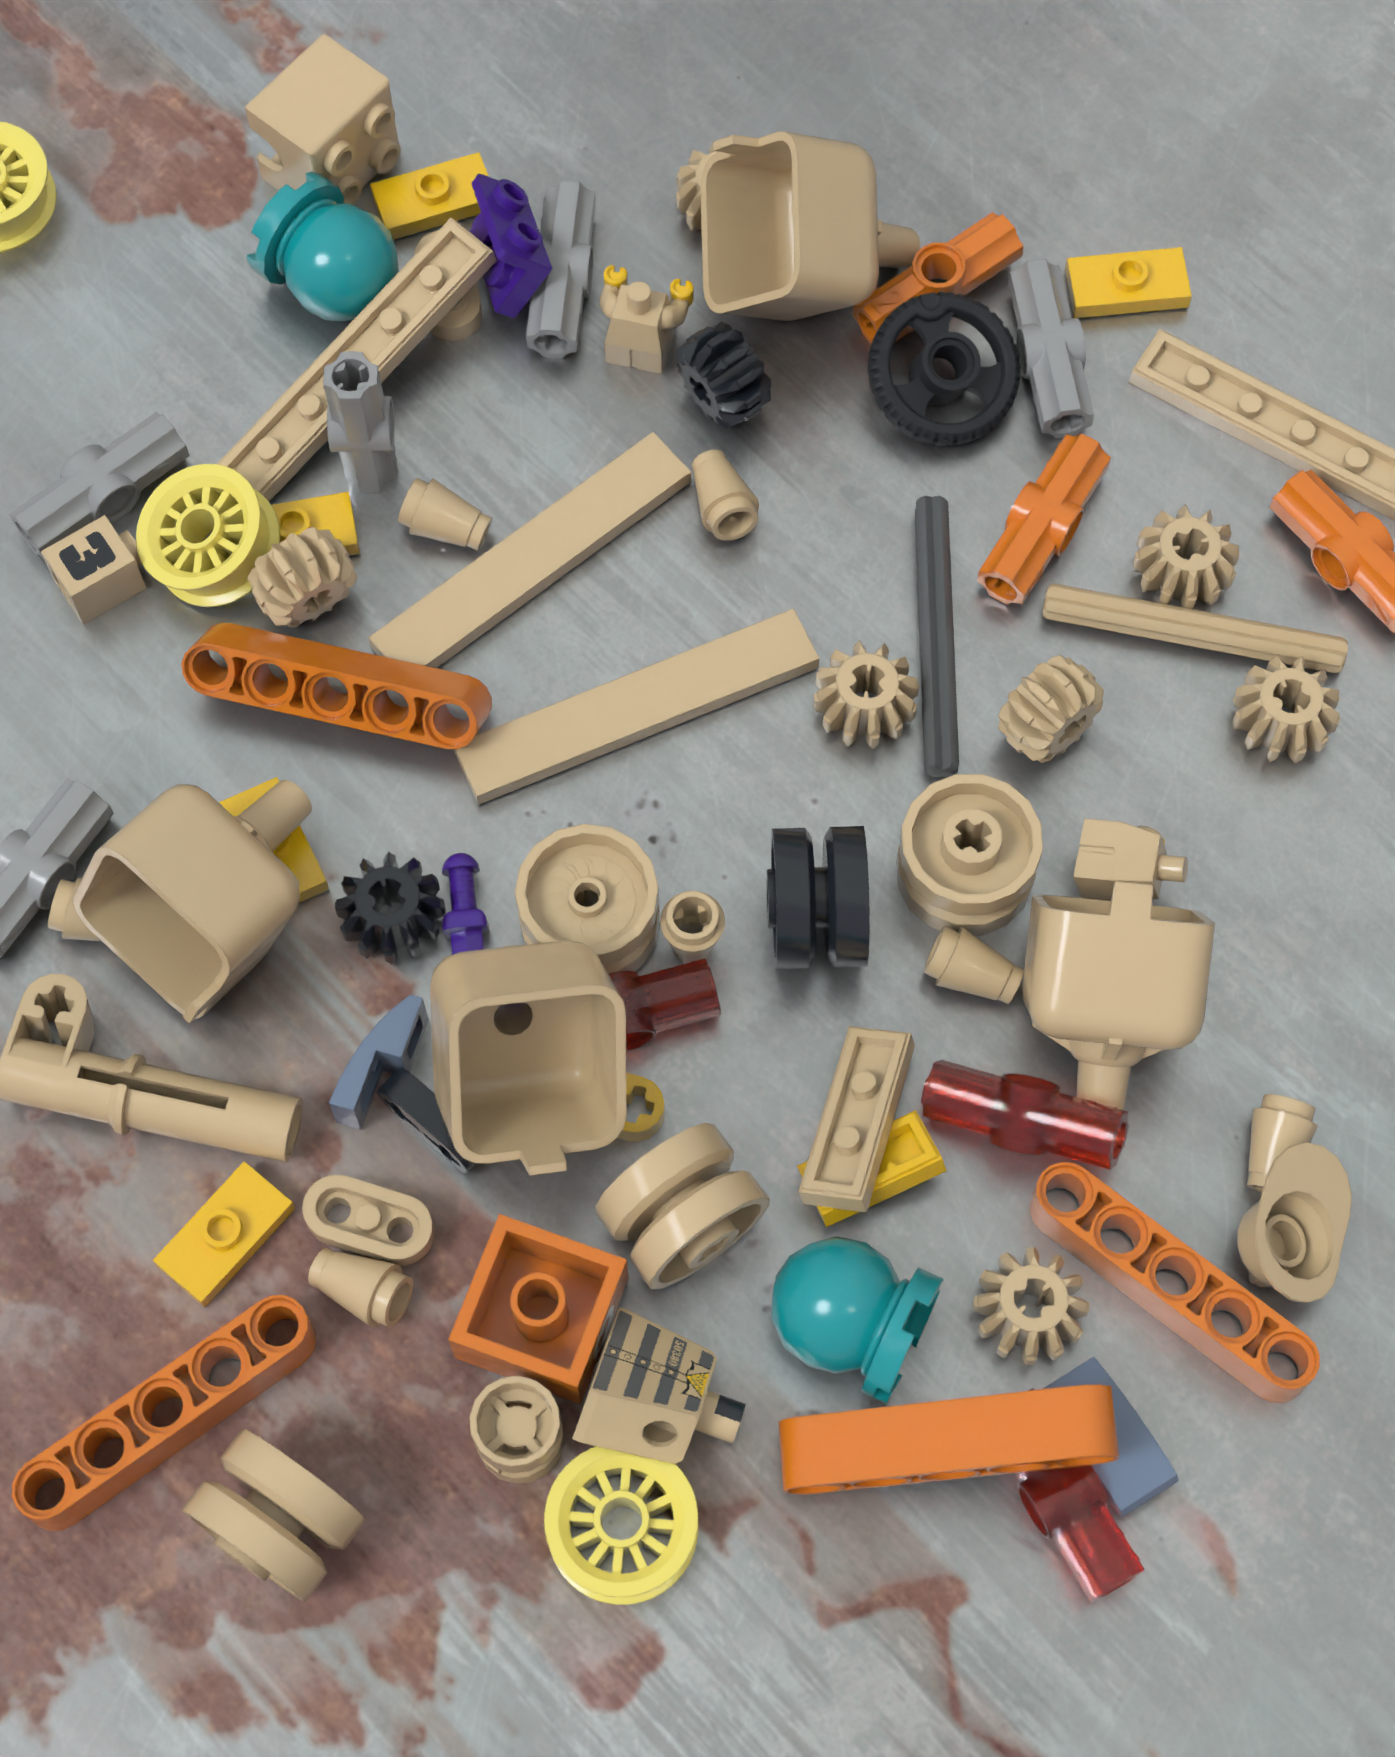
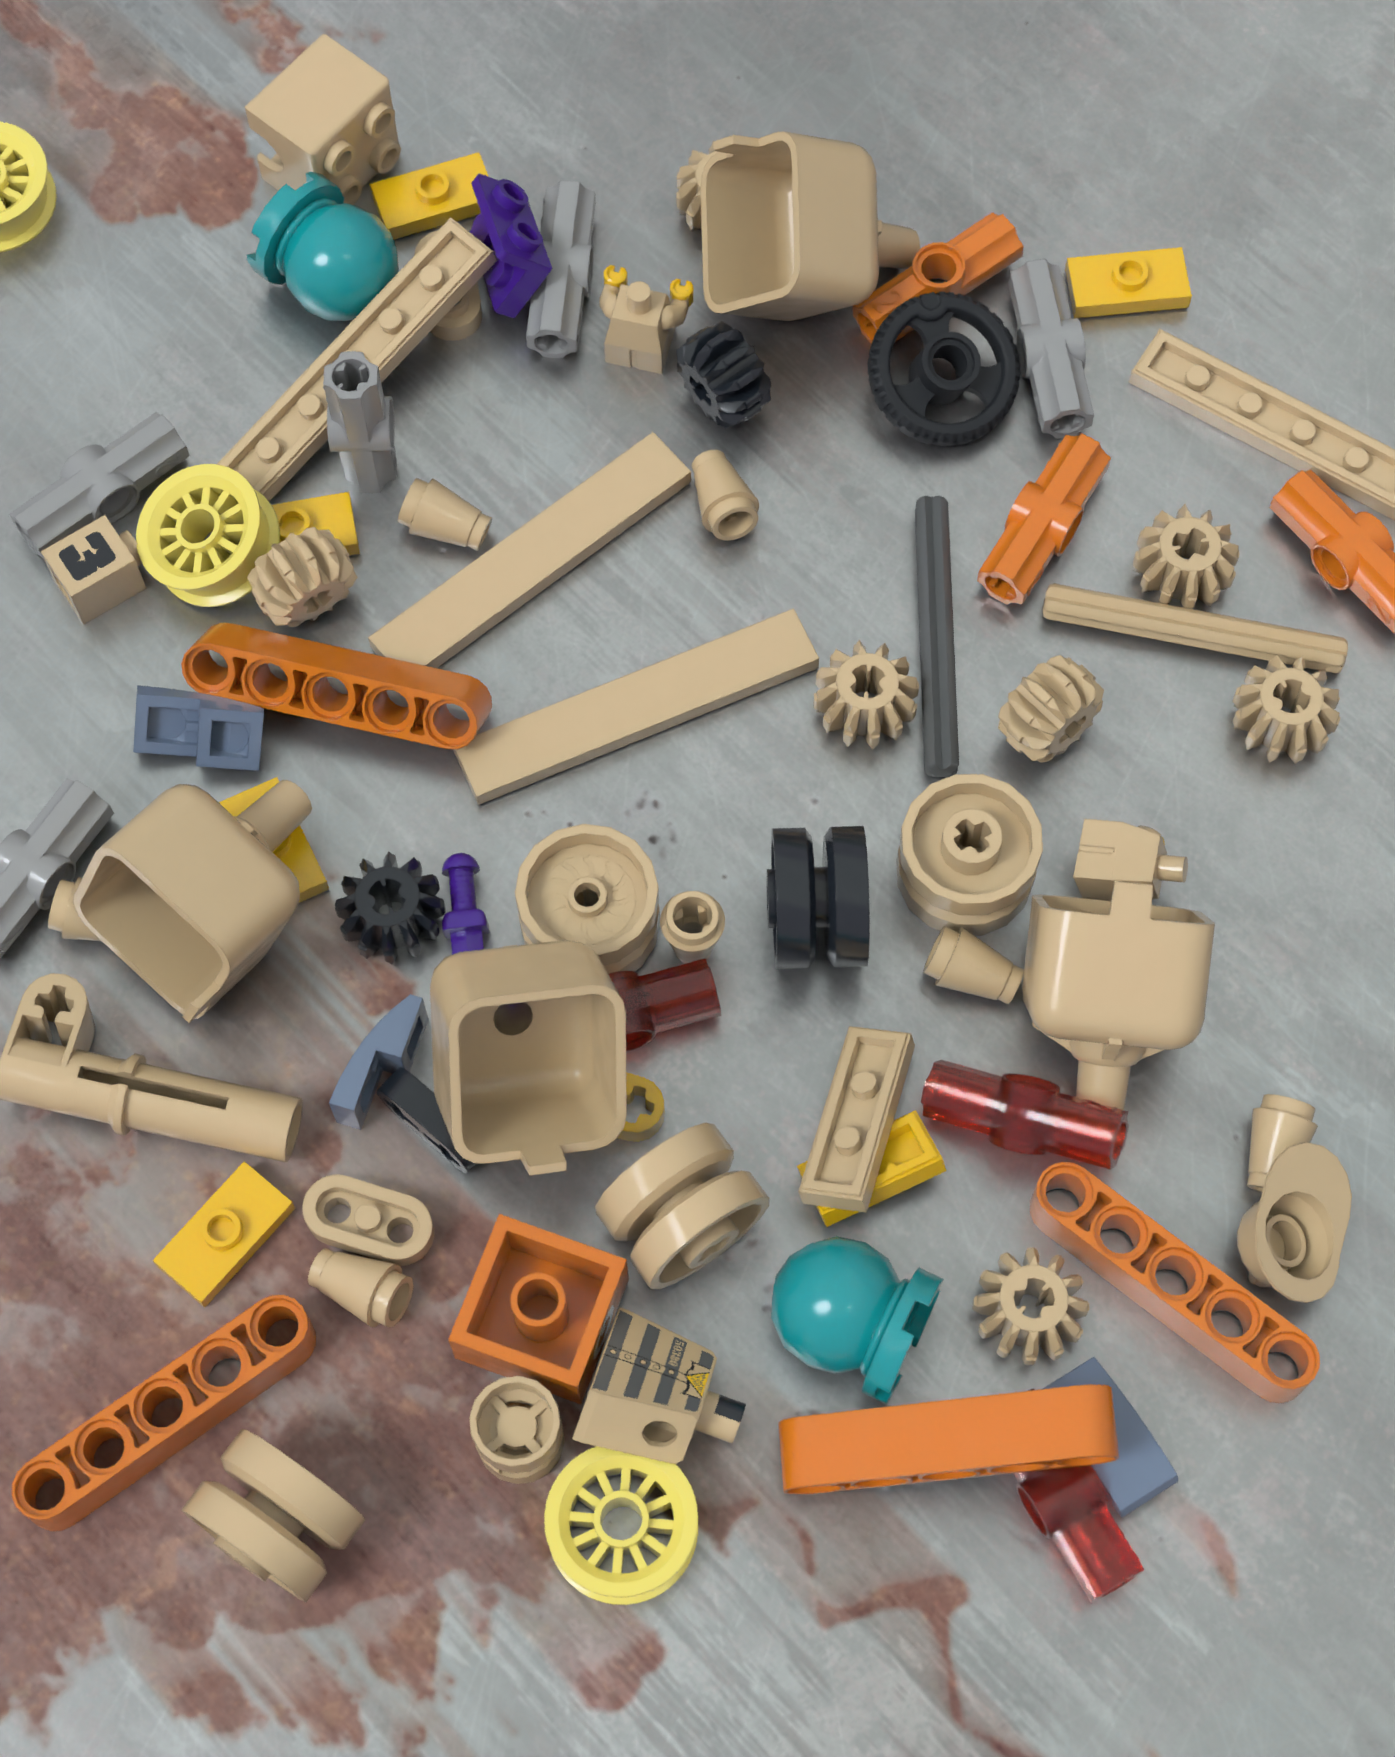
(198, 726): none -> sand blue slope

